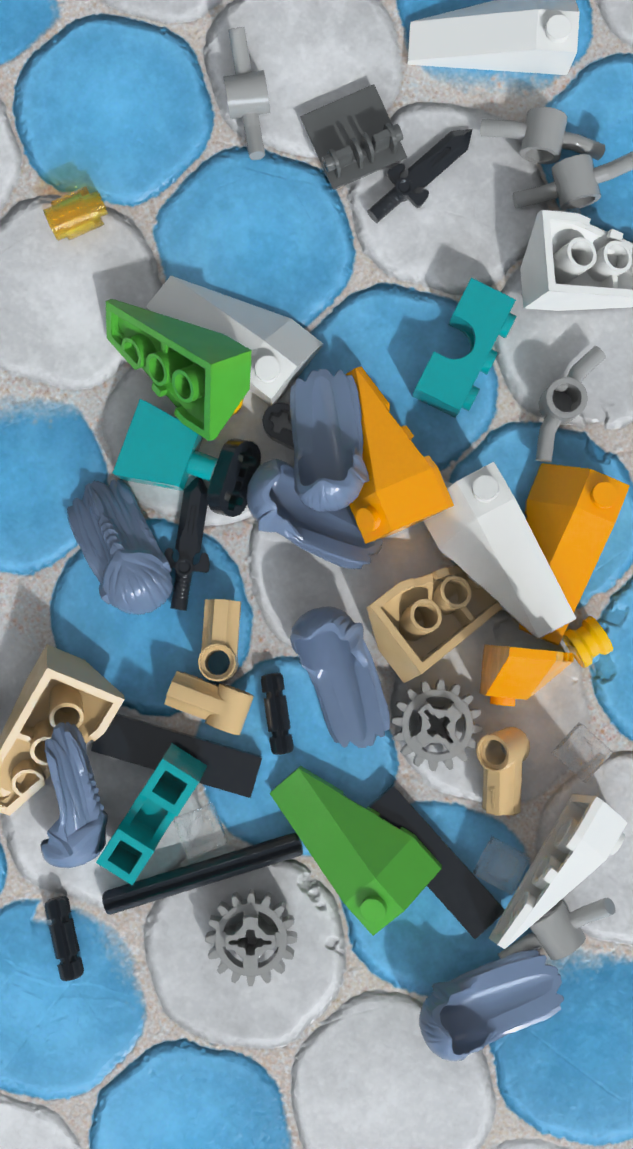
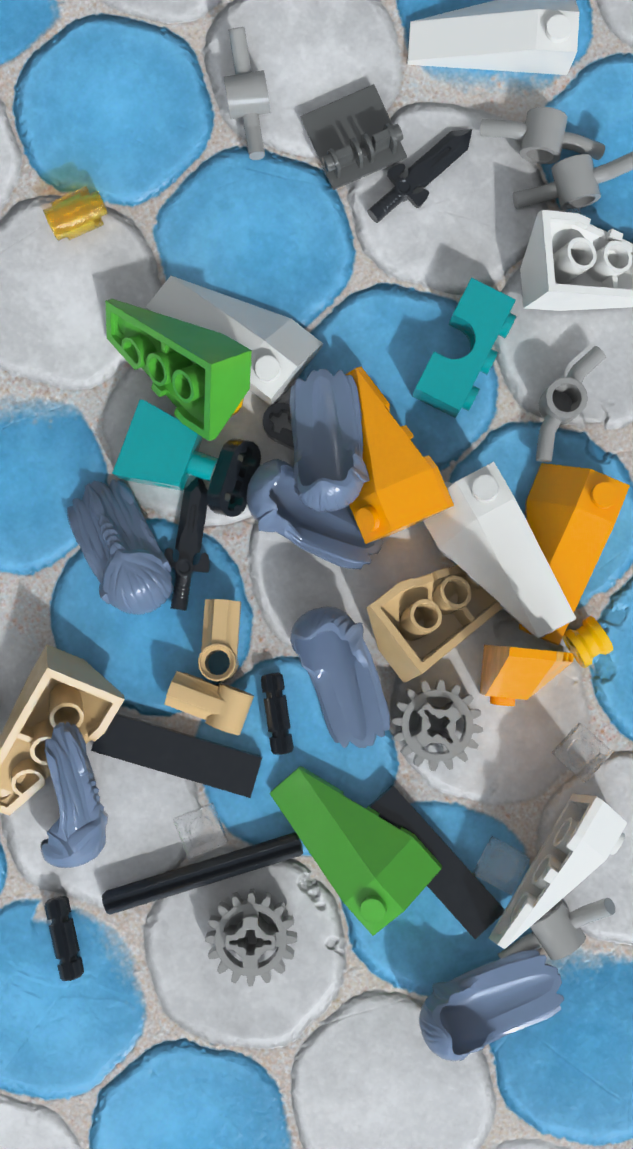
(152, 814): teal arch -> none
(502, 772): tan piece -> none

